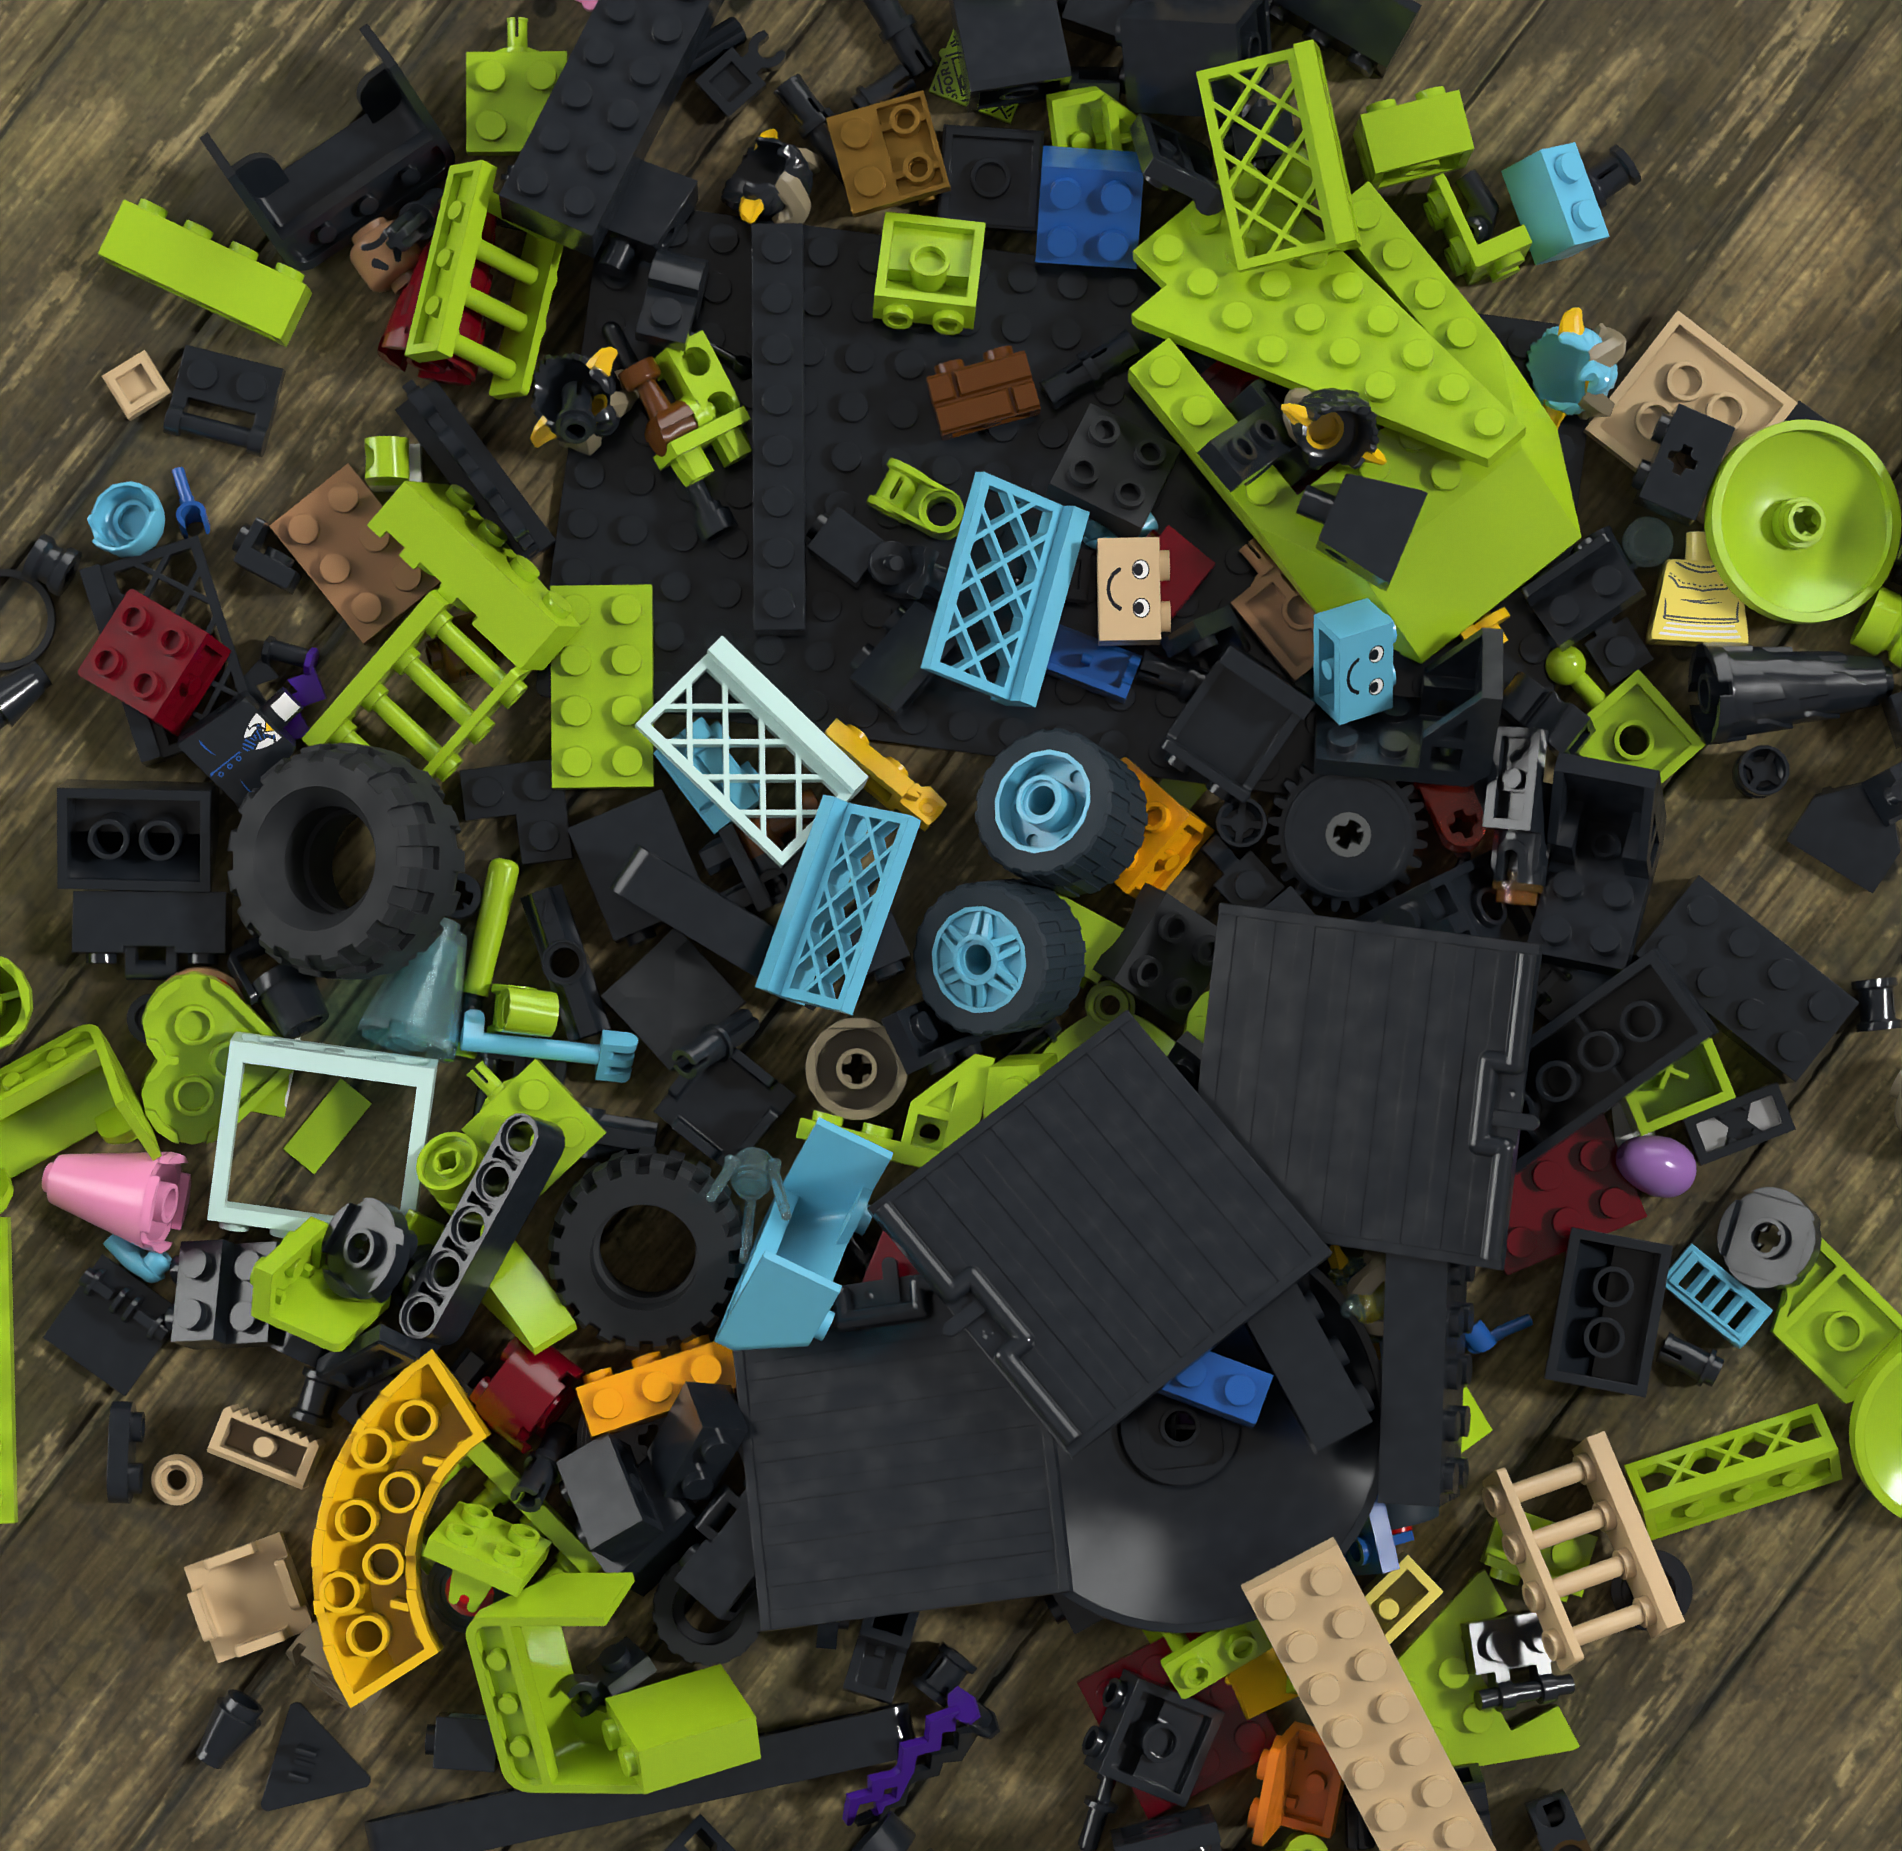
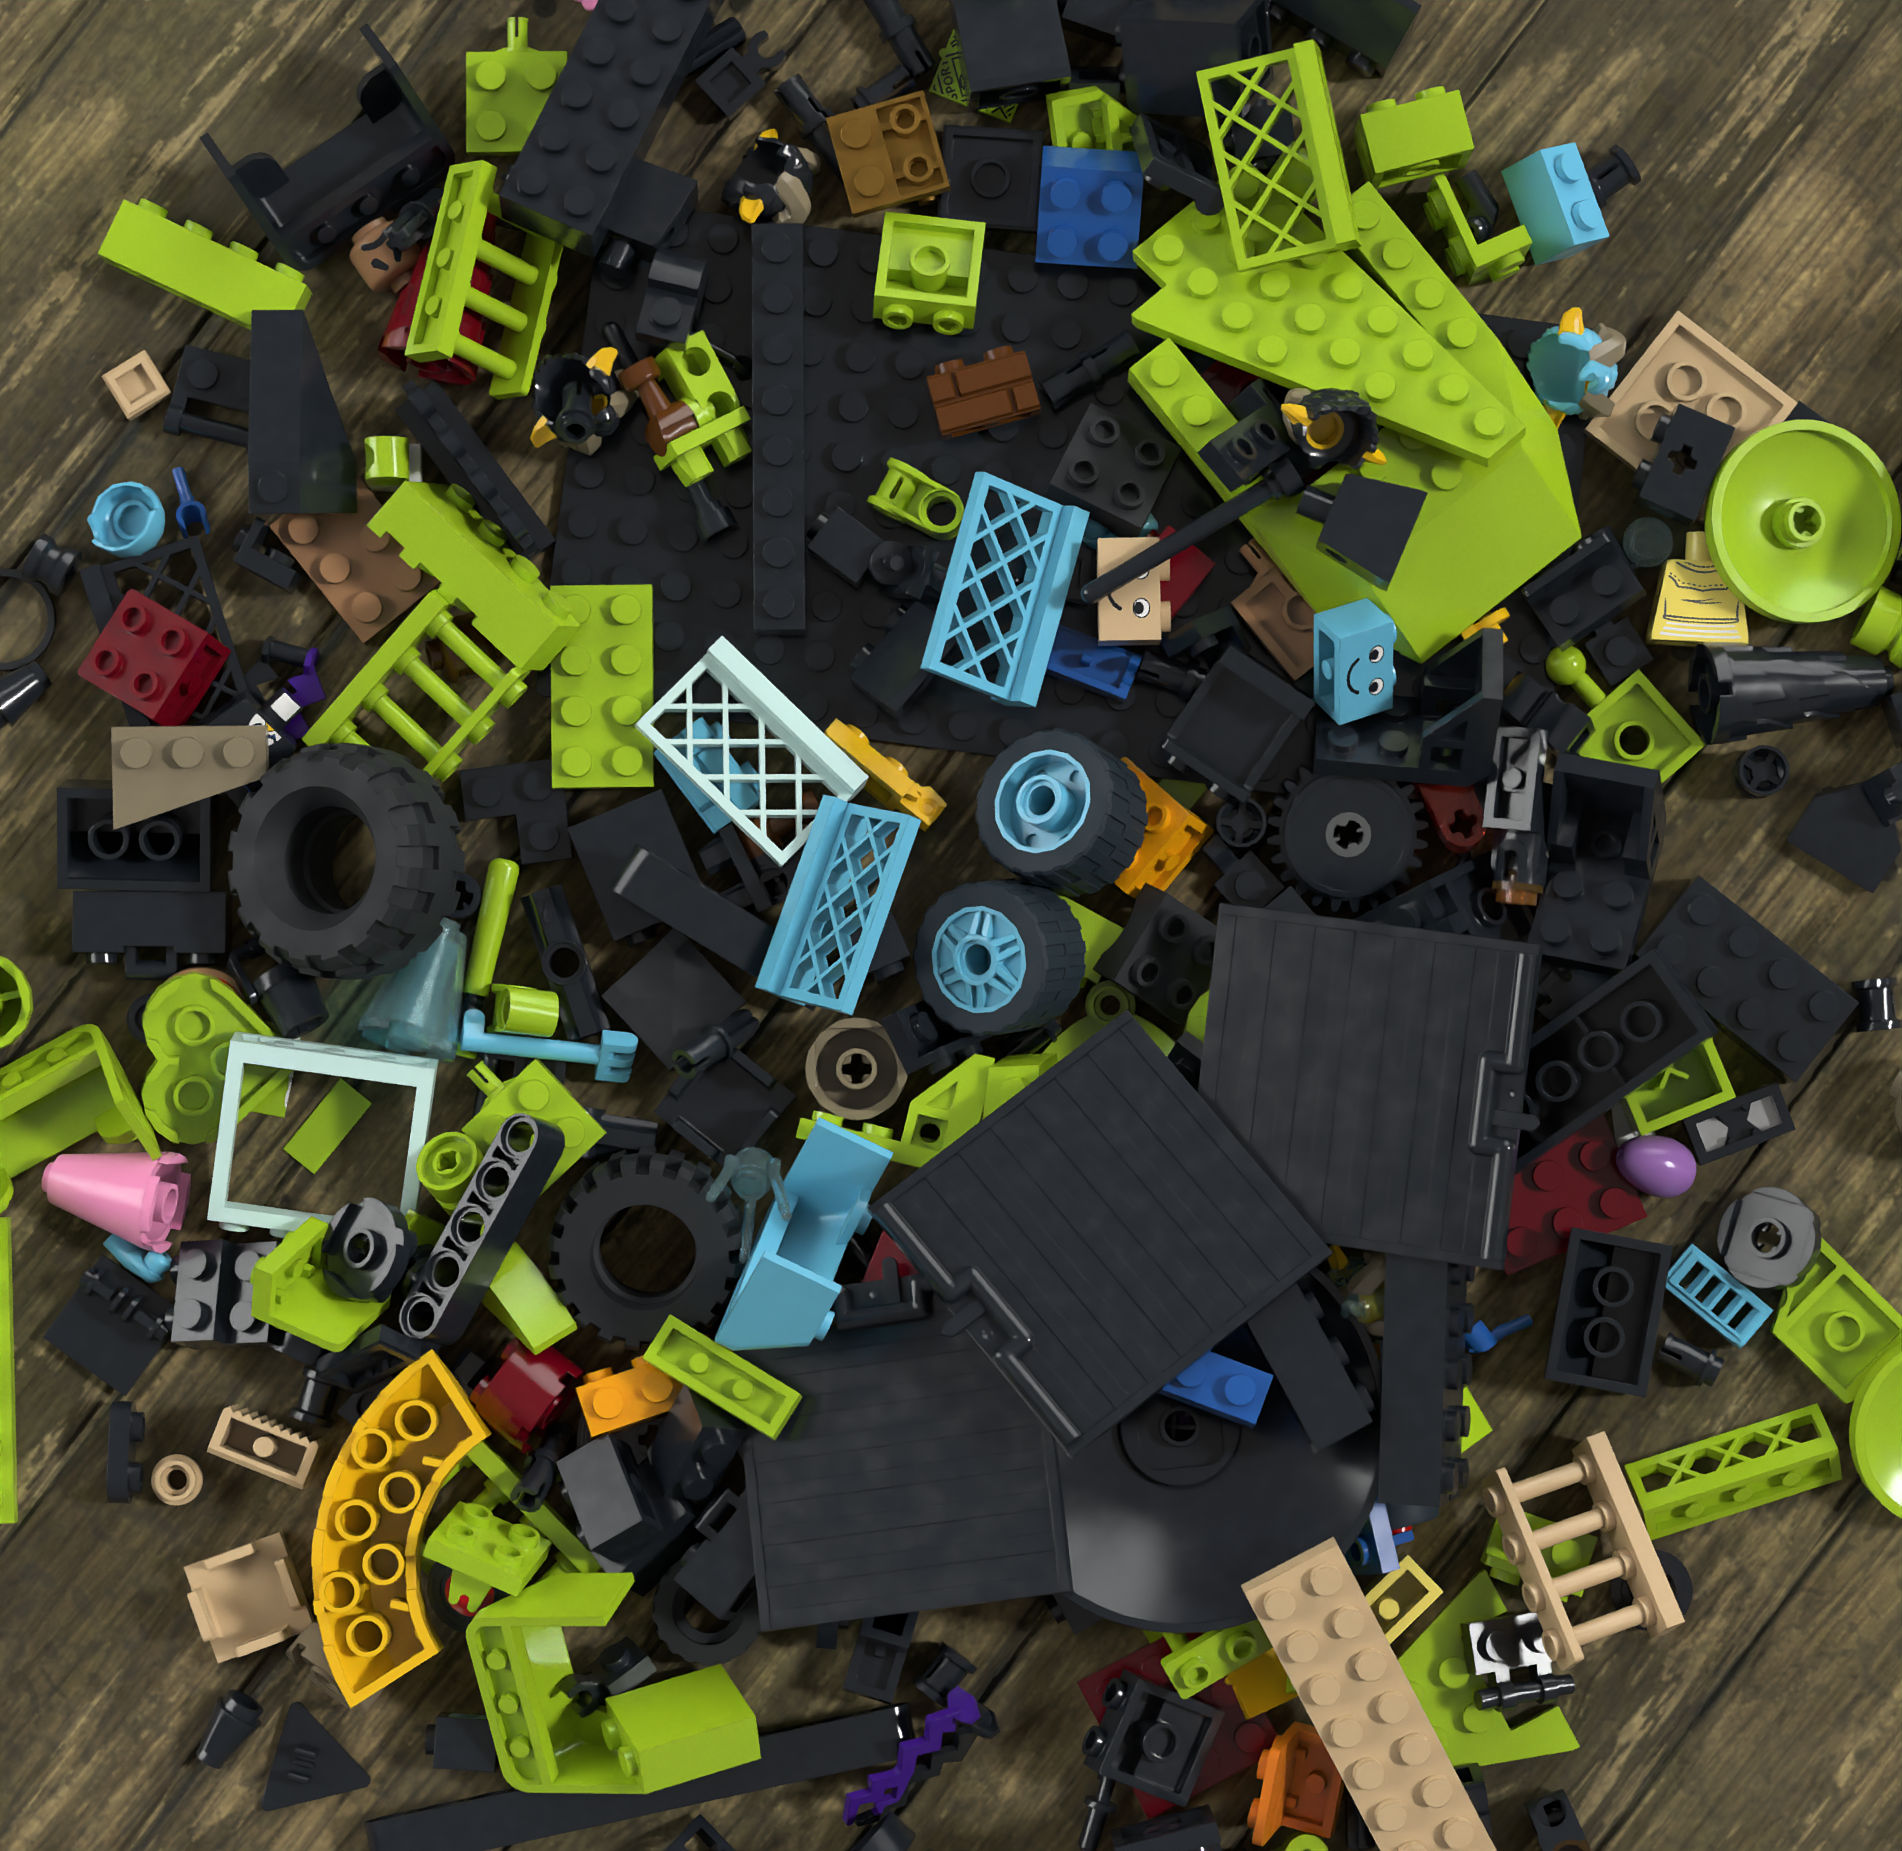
(179, 765): none -> dark tan wing
(295, 428): none -> black wedge
(722, 1377): none -> lime plate
(1277, 482): none -> black piece

